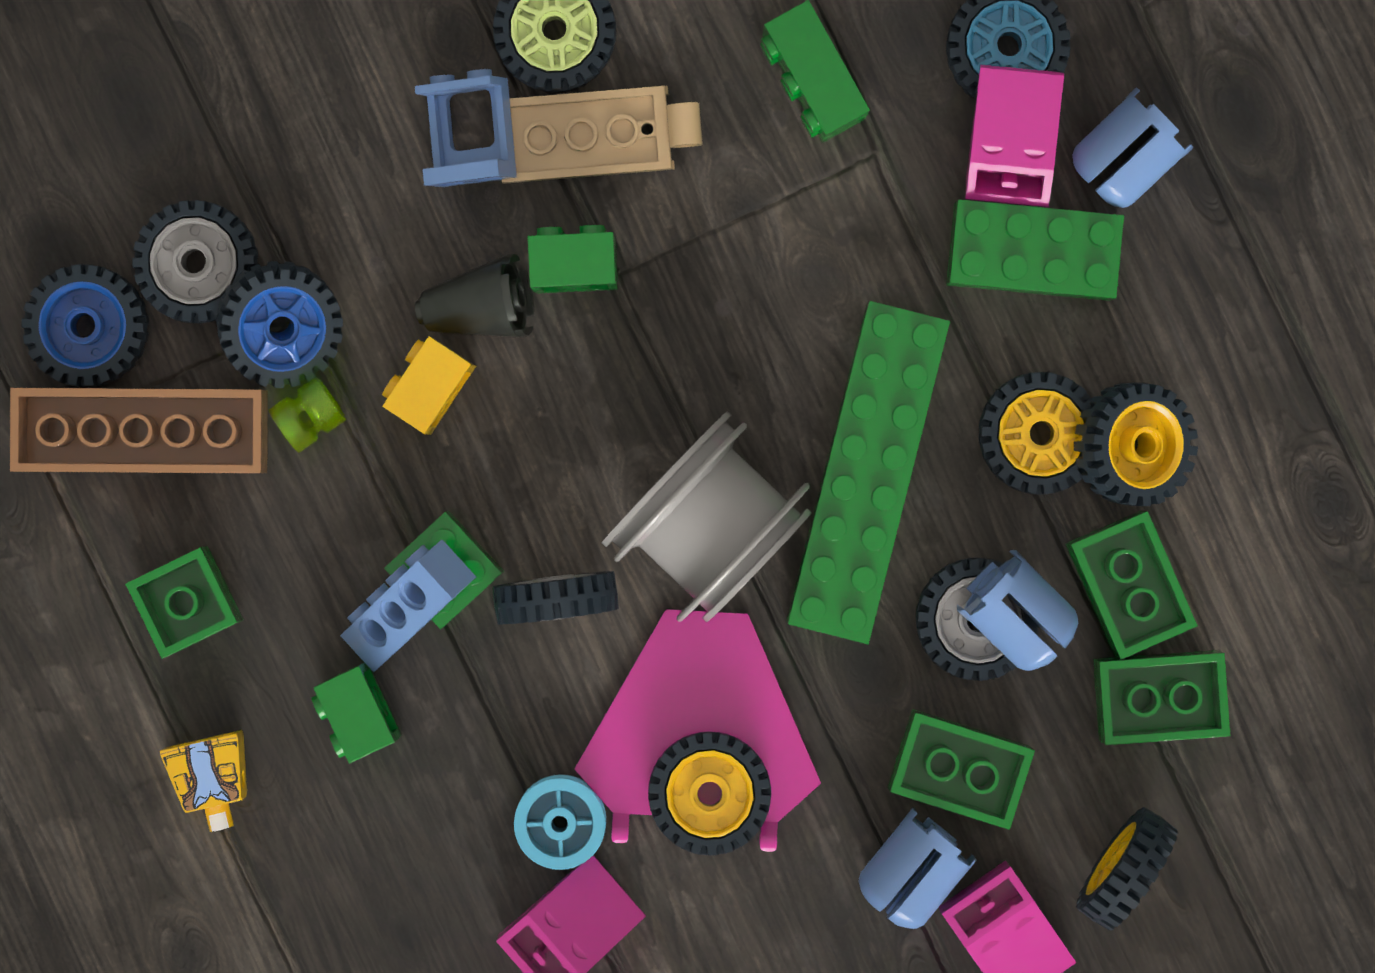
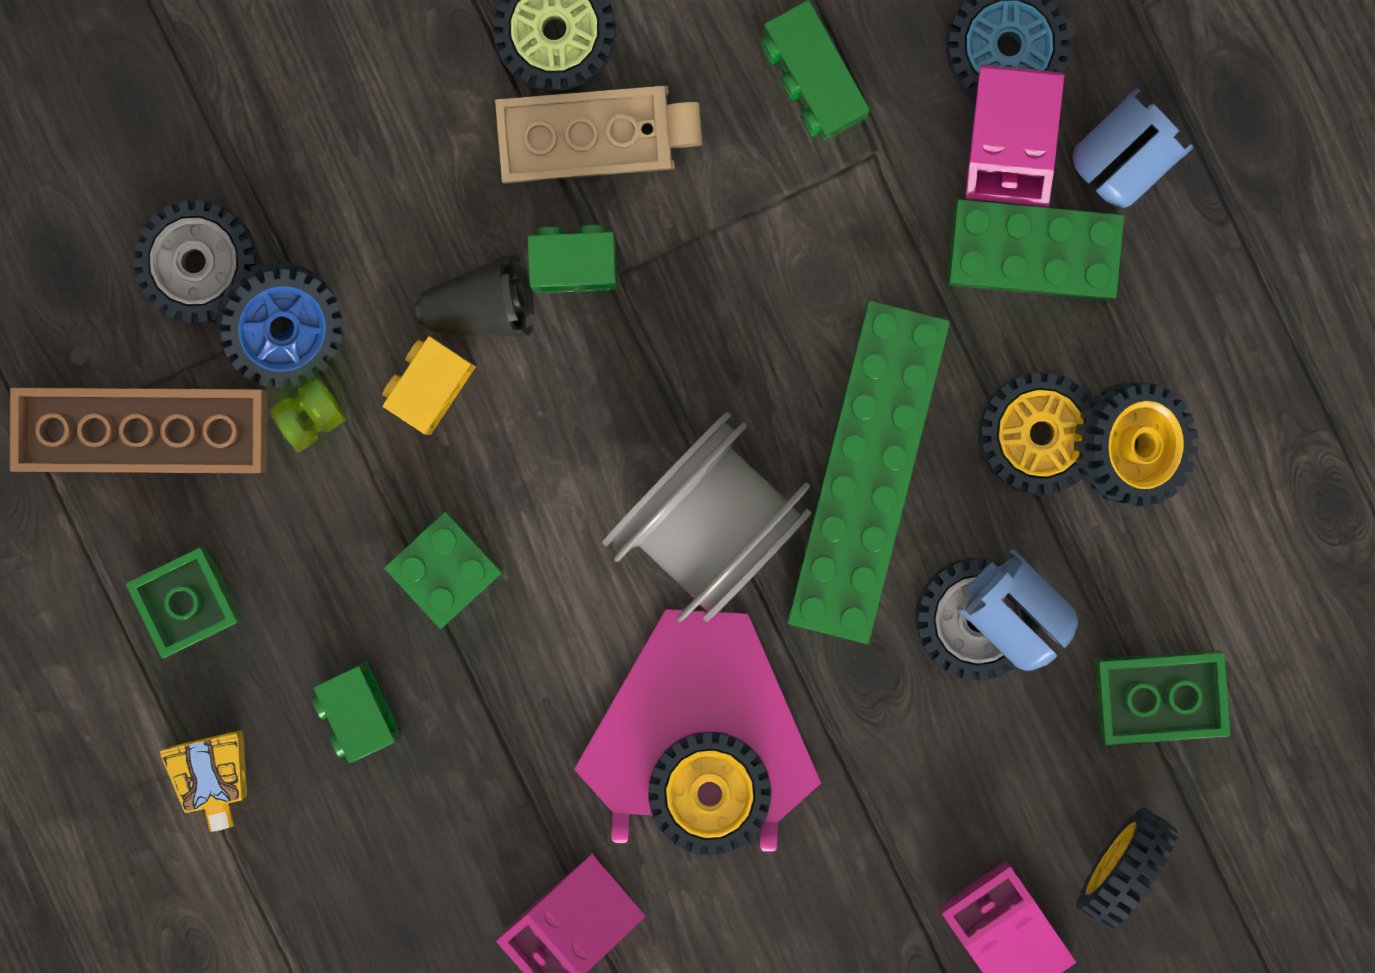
(53, 320): wheel -> none
(407, 605): medium blue brick -> none
(471, 165): medium blue window -> none
(555, 597): black wheel -> none
(556, 846): medium azure wheel -> none
(913, 871): medium blue cylinder -> none
(960, 769): green brick -> none
(1131, 584): green brick -> none

